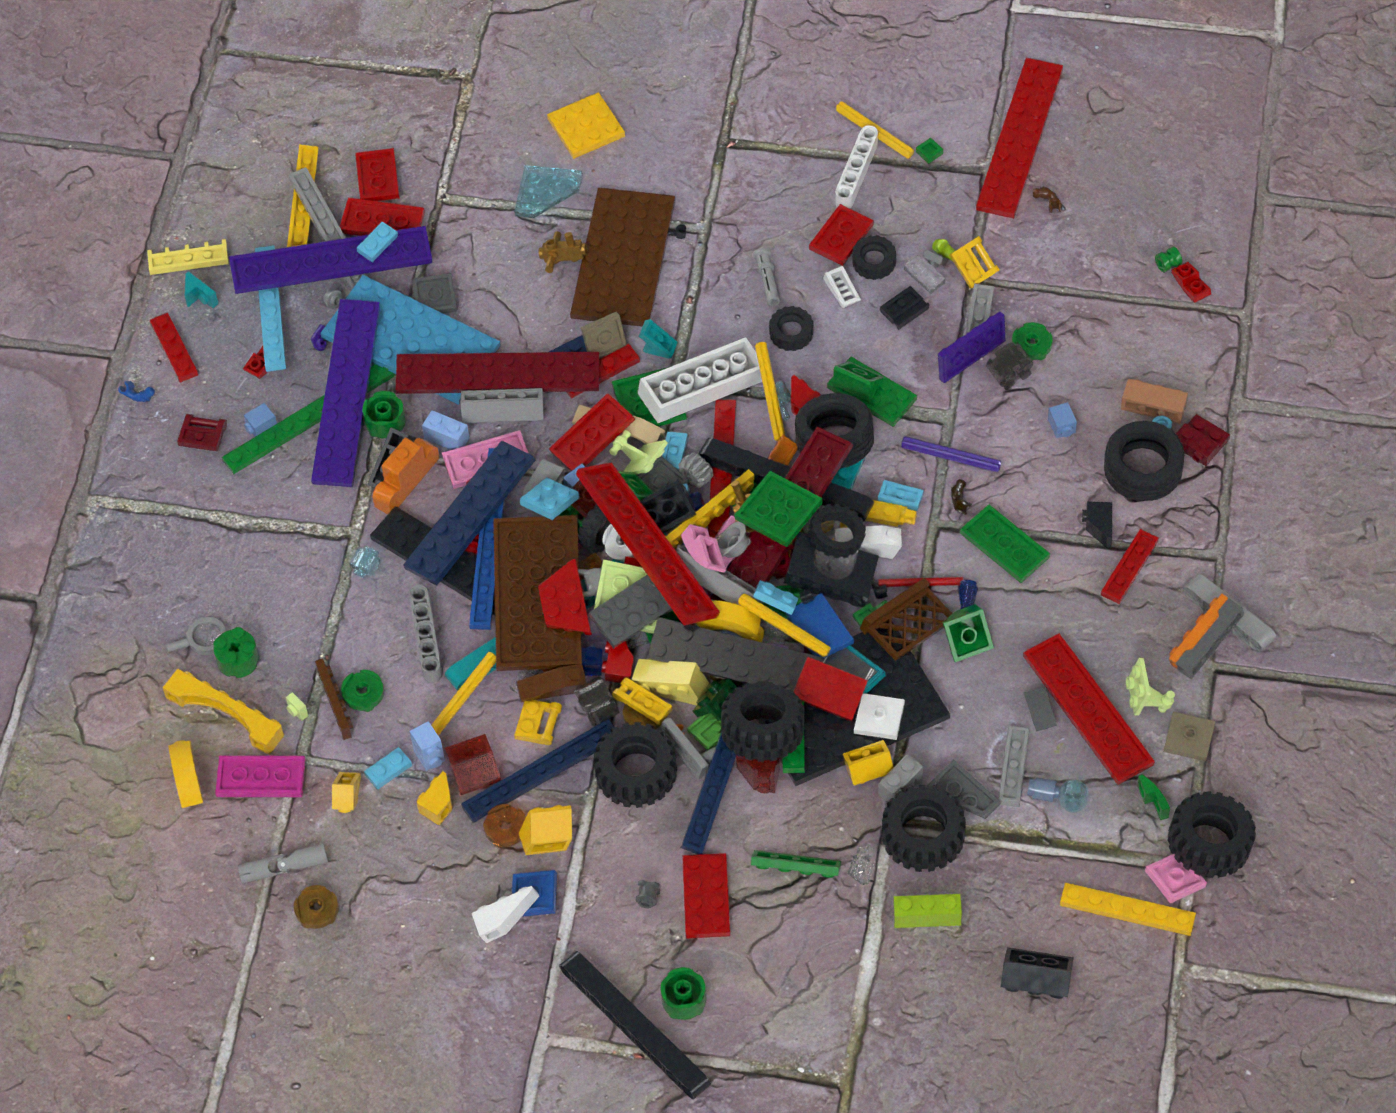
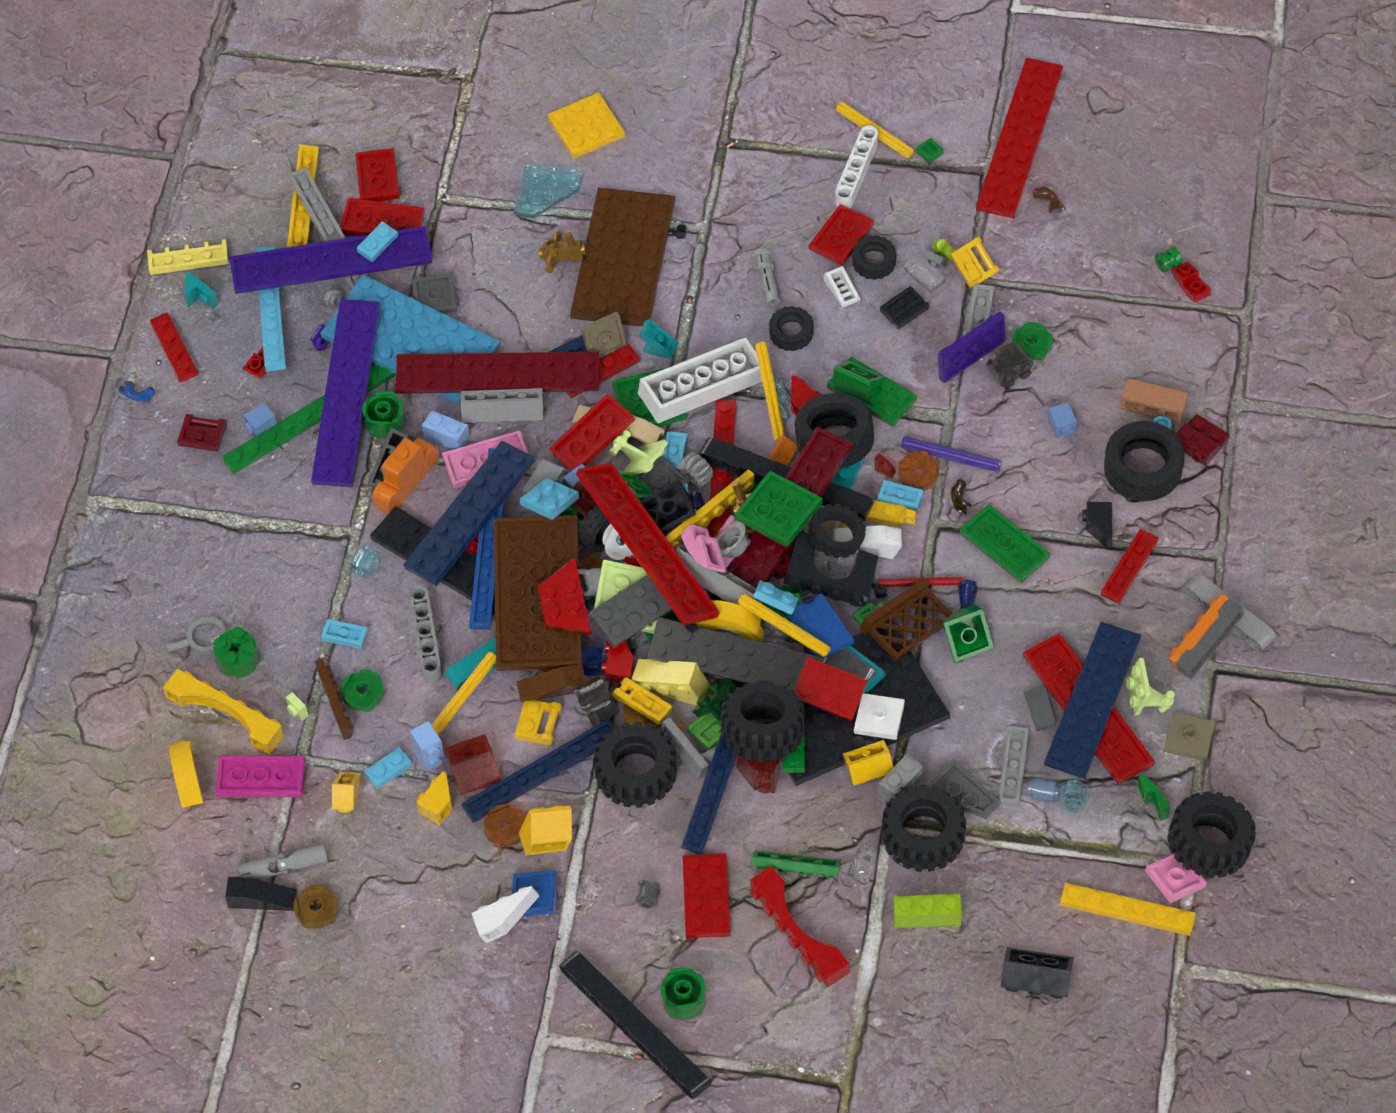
(258, 894): none -> black slope
(344, 634): none -> medium azure plate
(826, 960): none -> red arch
(884, 466): none -> clear red tile
(914, 461): none -> clear orange plate
(1092, 700): none -> dark blue plate

